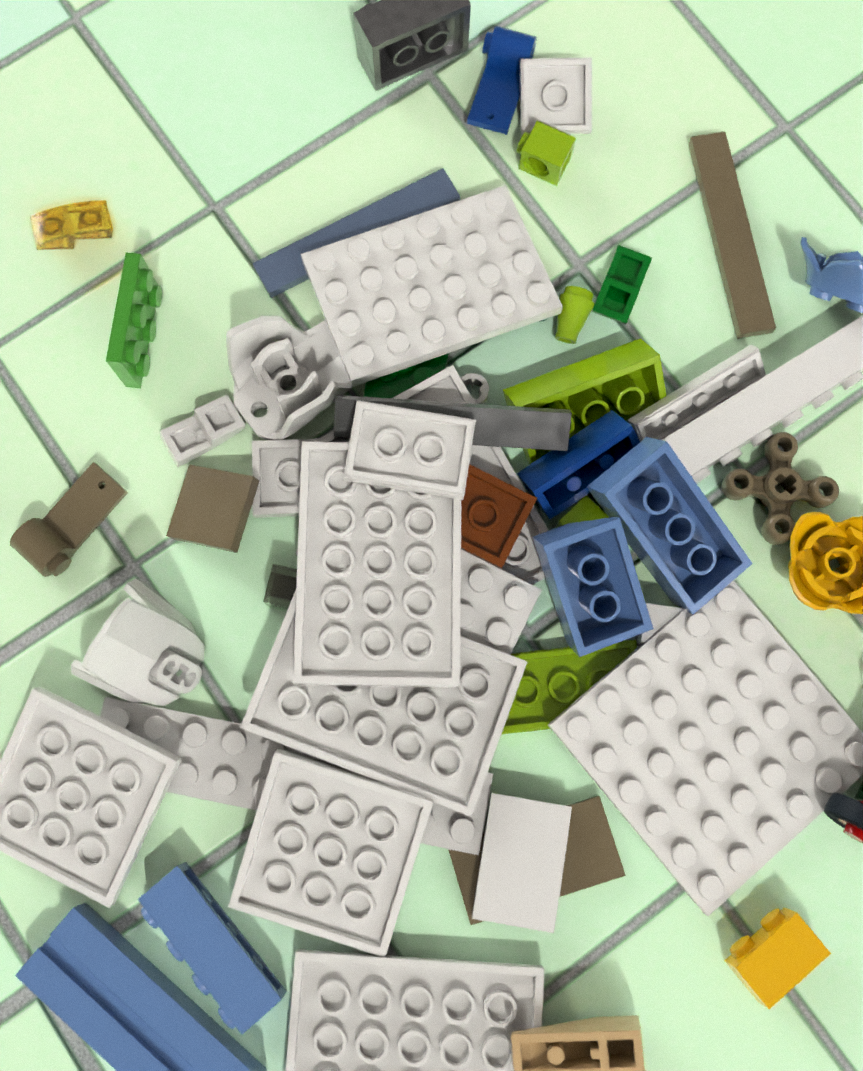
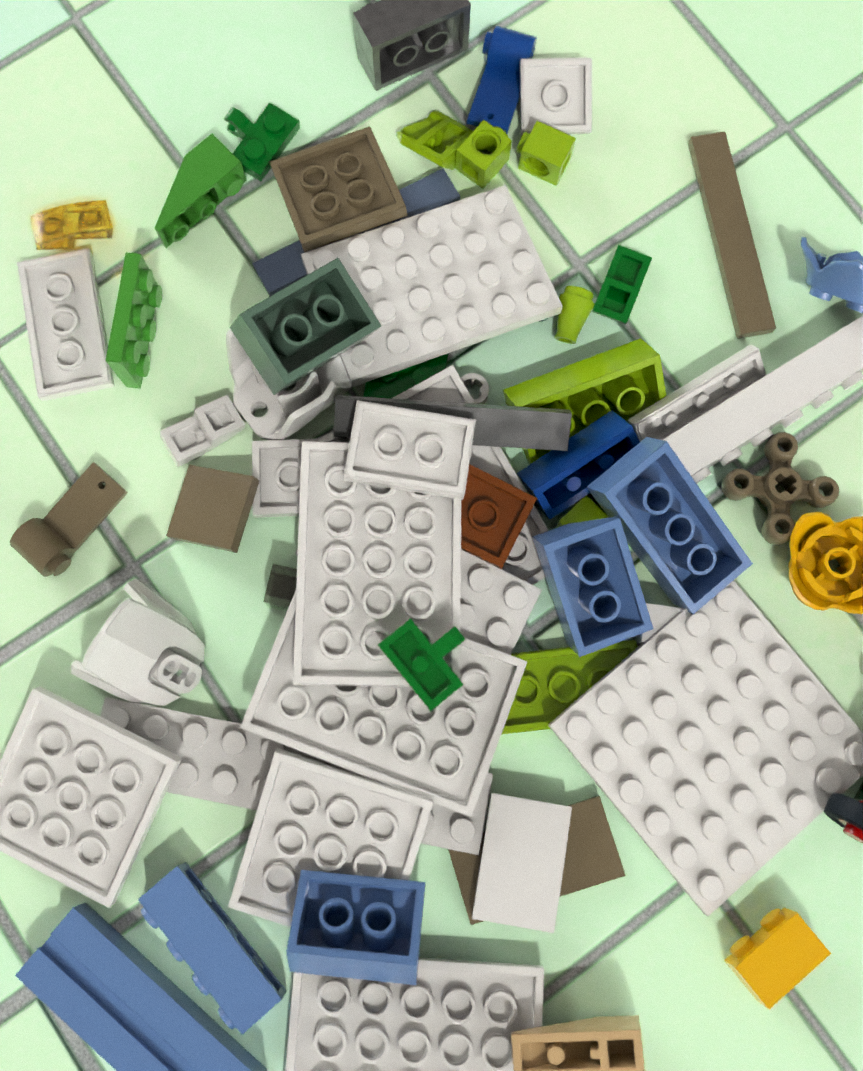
(65, 324): none -> white tile
(202, 183): none -> bright green slope
(263, 139): none -> green plate
(304, 325): none -> sand green brick
(338, 189): none -> dark tan plate
(356, 927): none -> medium blue slope
(423, 662): none -> green plate
(435, 138): none -> lime slope
(483, 167): none -> lime brick

